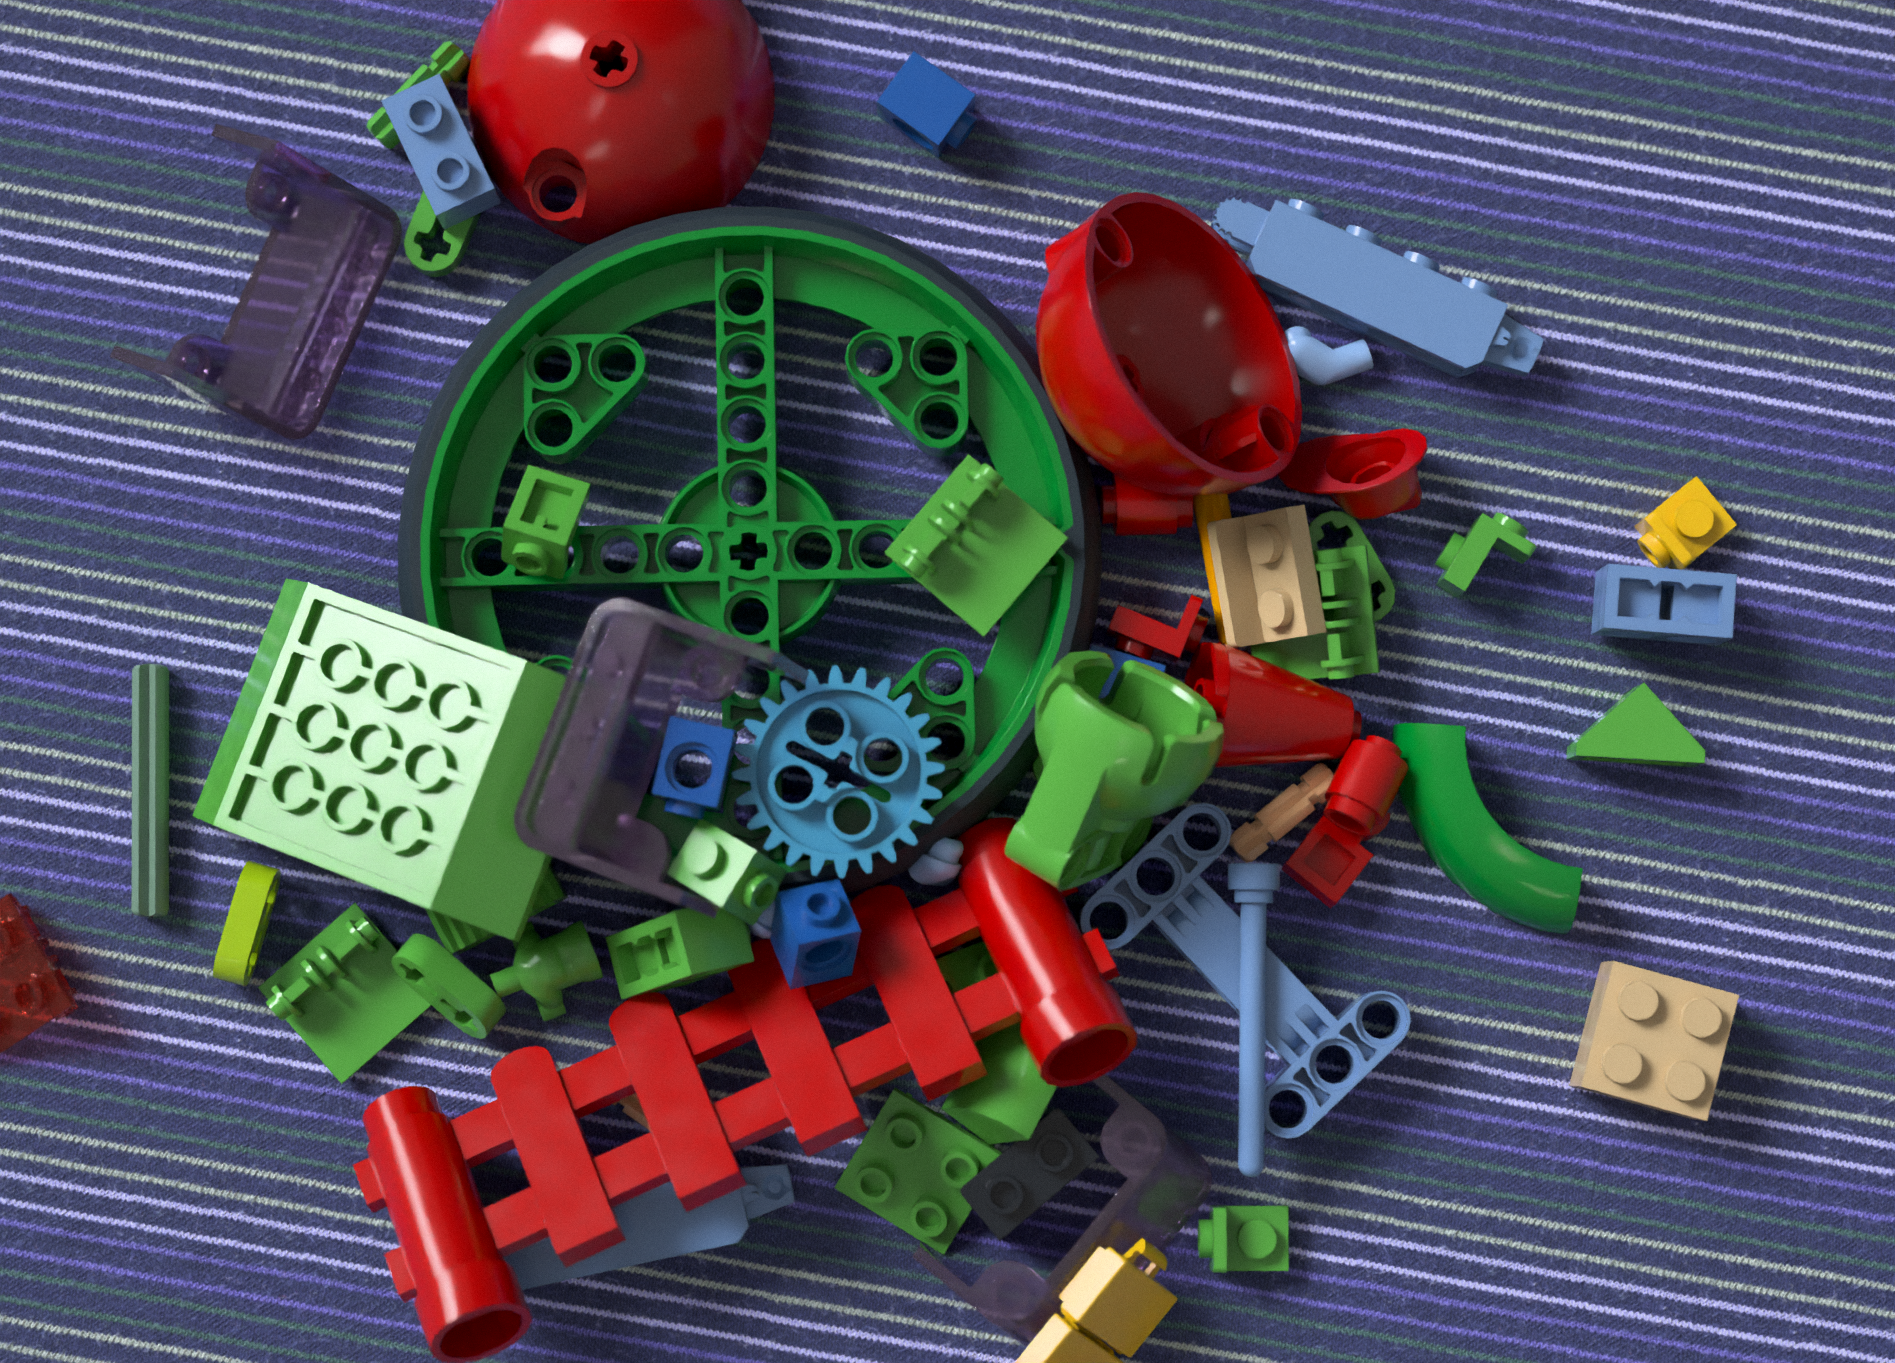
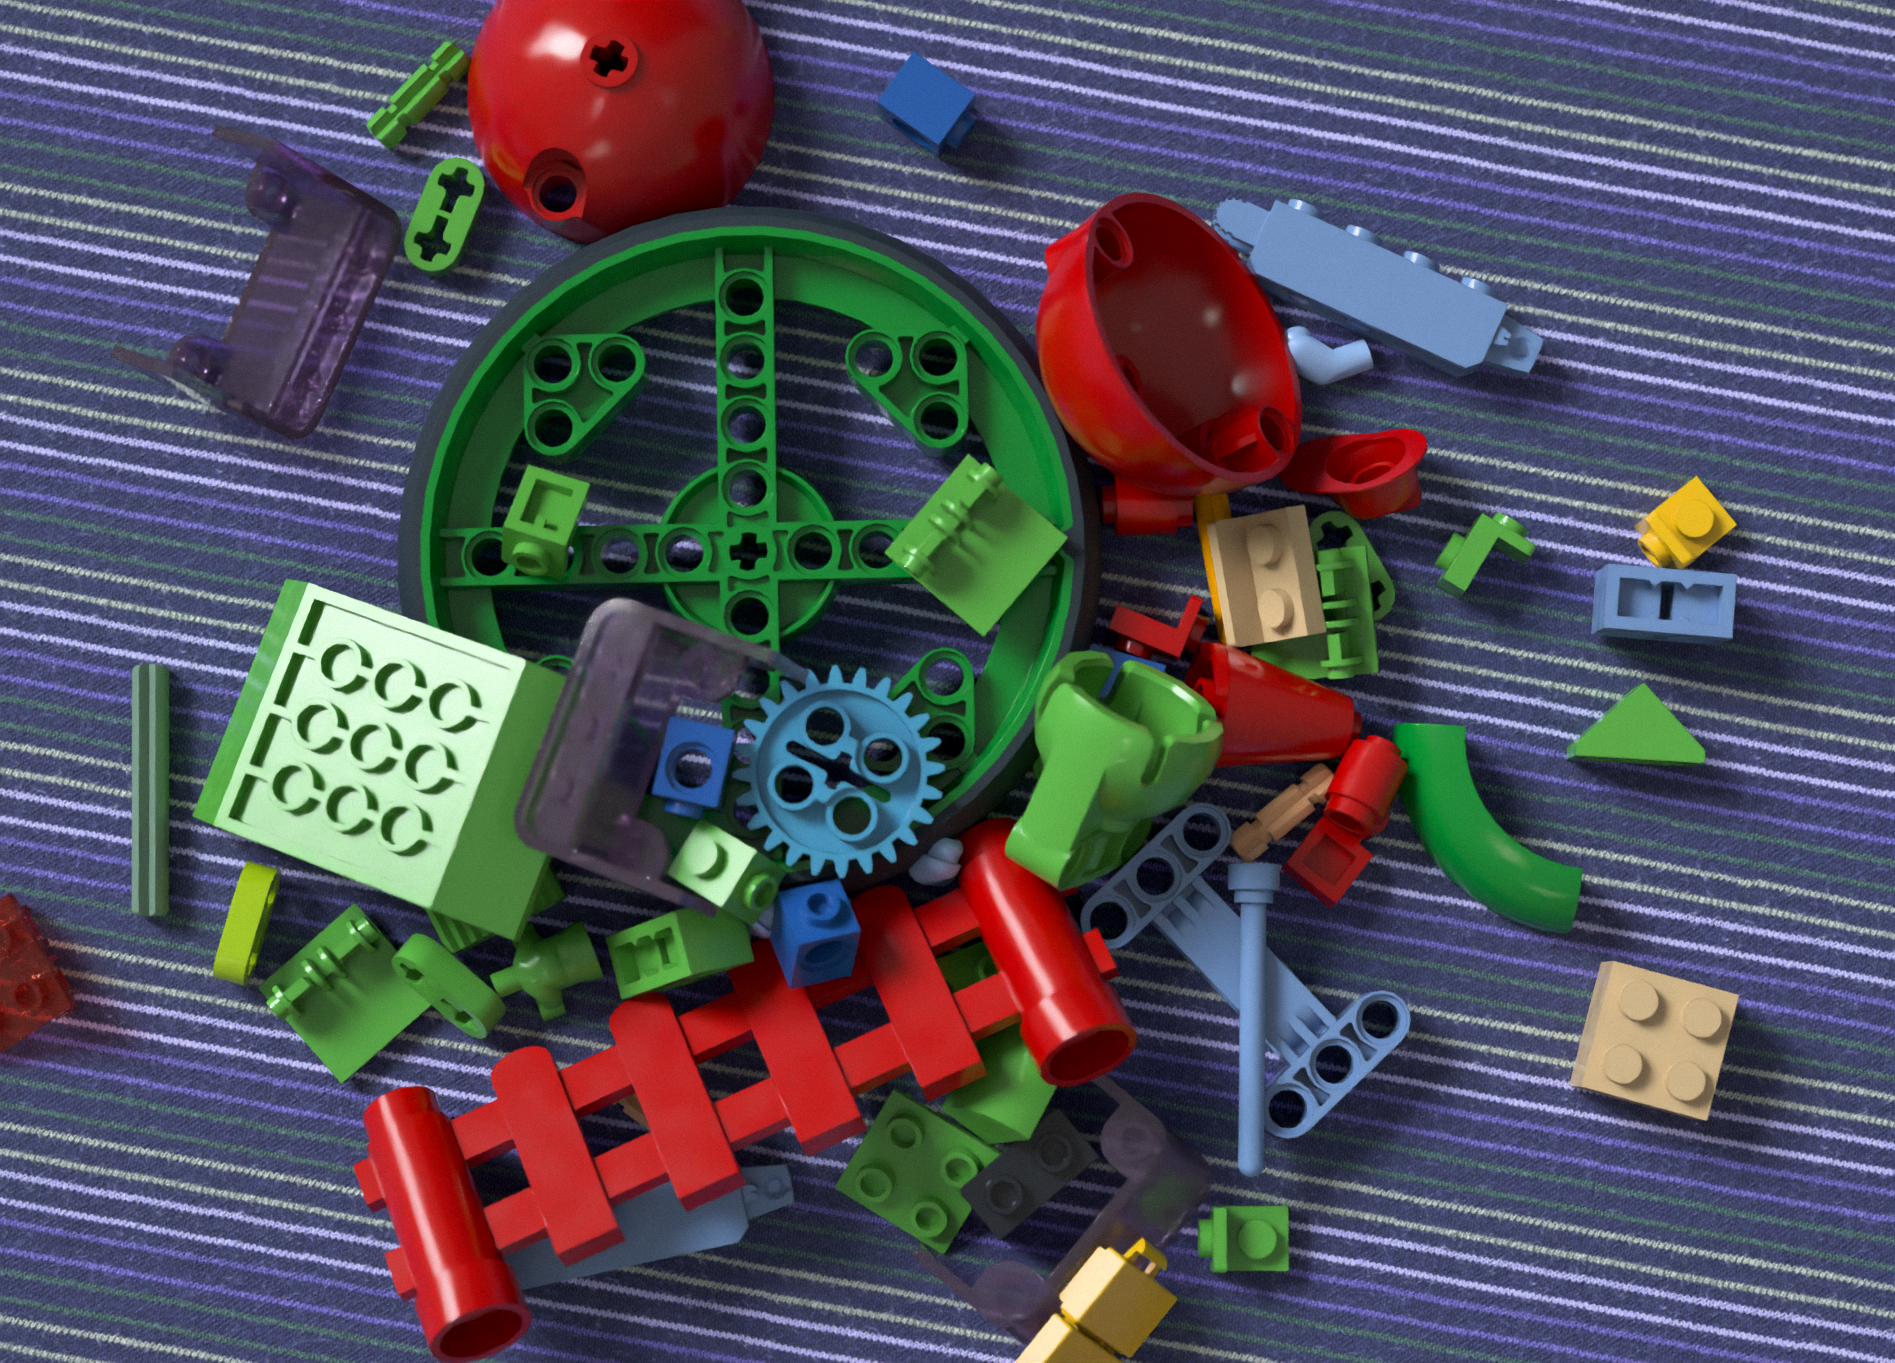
(441, 151): medium blue brick -> none

